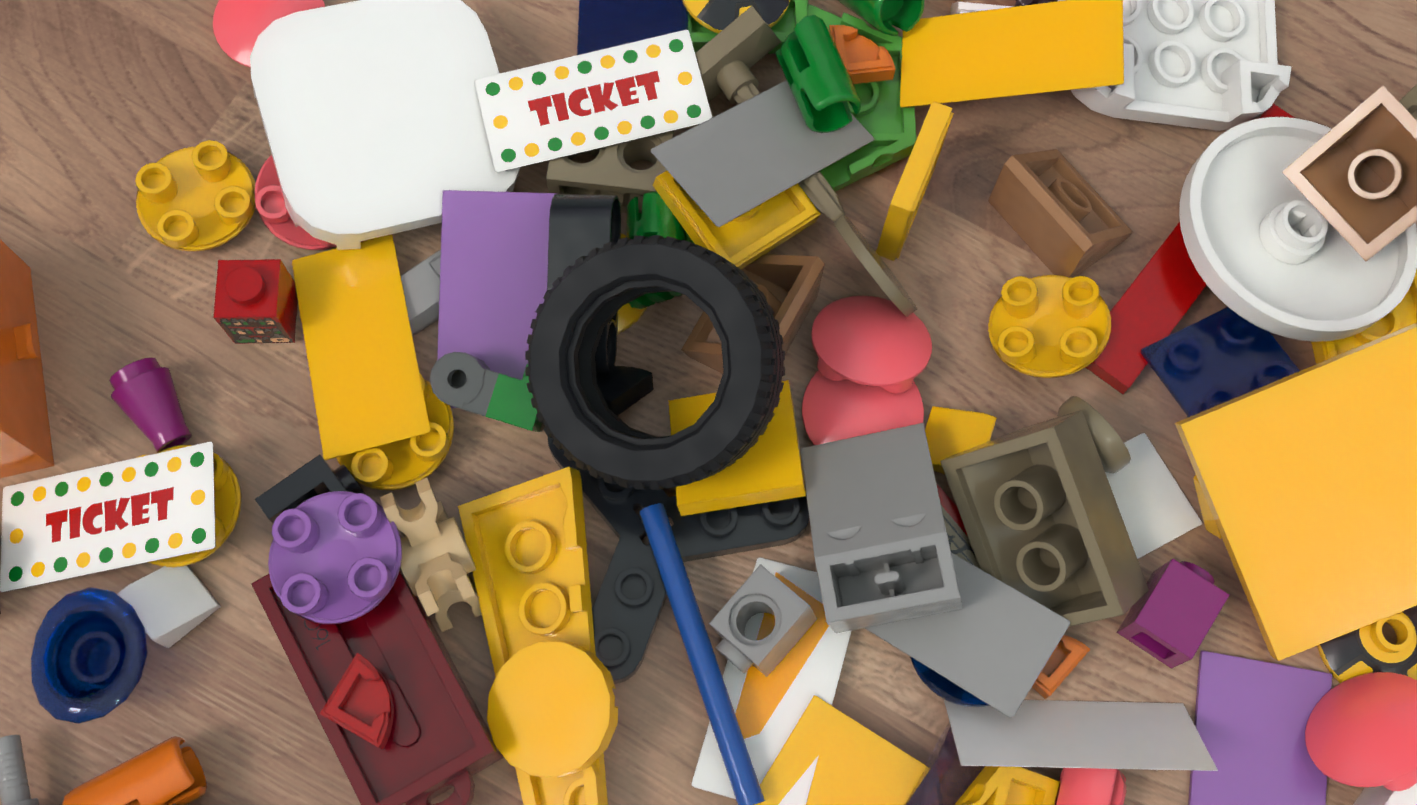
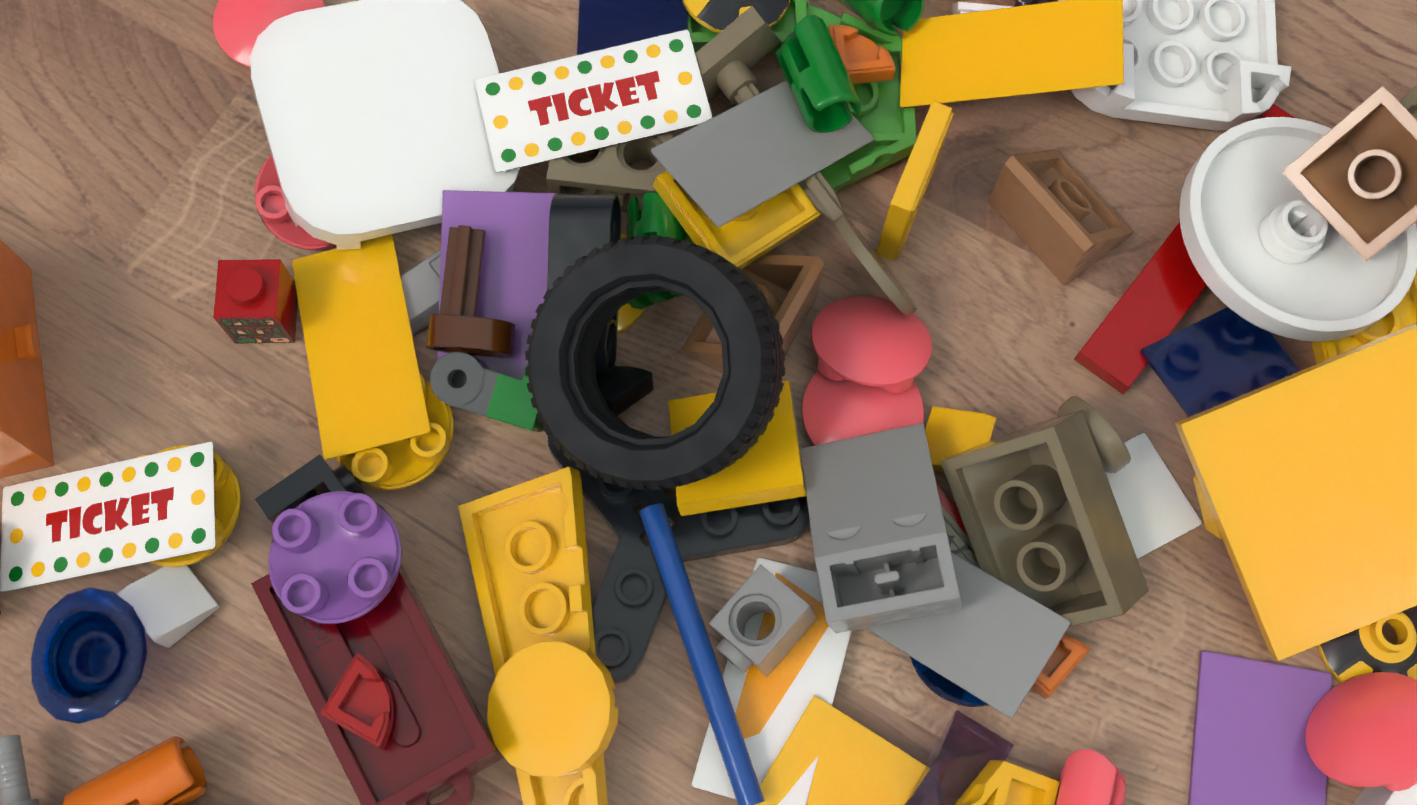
(151, 402): magenta cone -> none
(195, 197): yellow dish -> none
(433, 555): tan pin -> none
(457, 325): none -> reddish brown piece
(1049, 324): yellow dish -> none
(1080, 736): white sticker -> none
(1174, 612): magenta brick -> none

